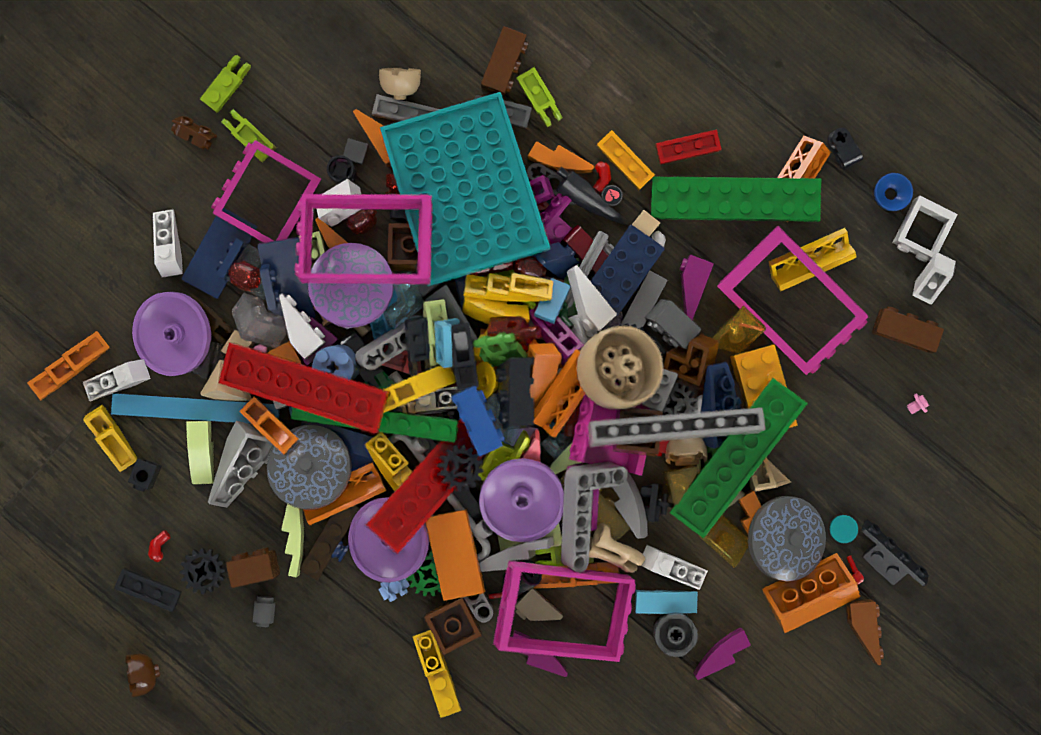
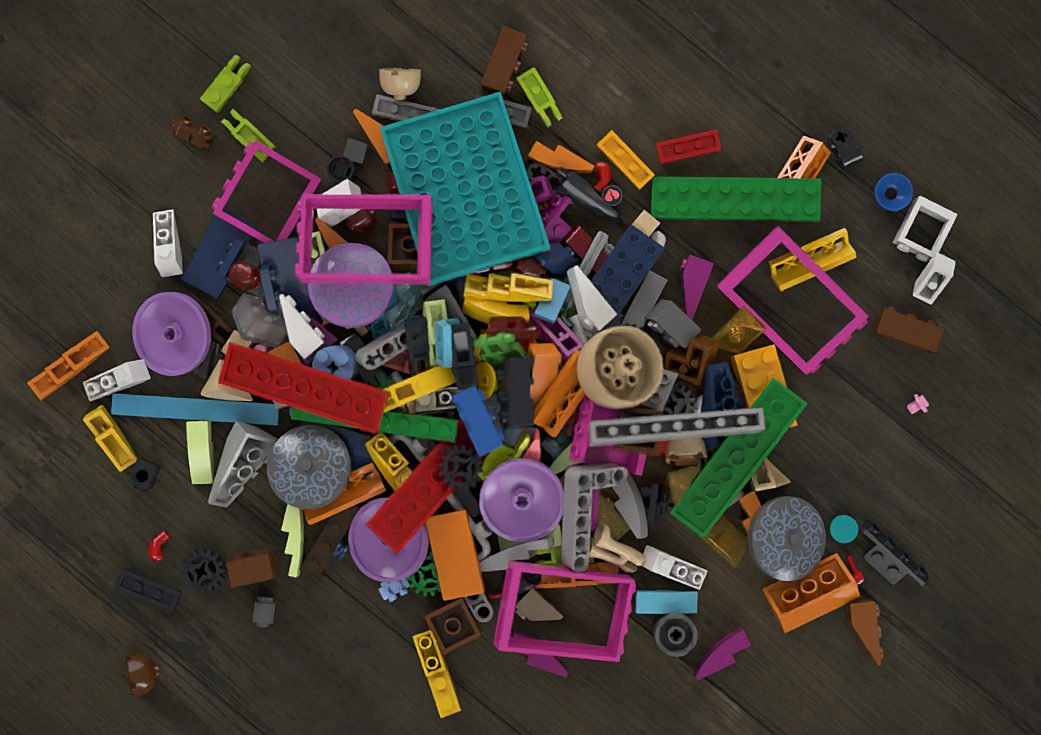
(269, 425): orange slope -> none

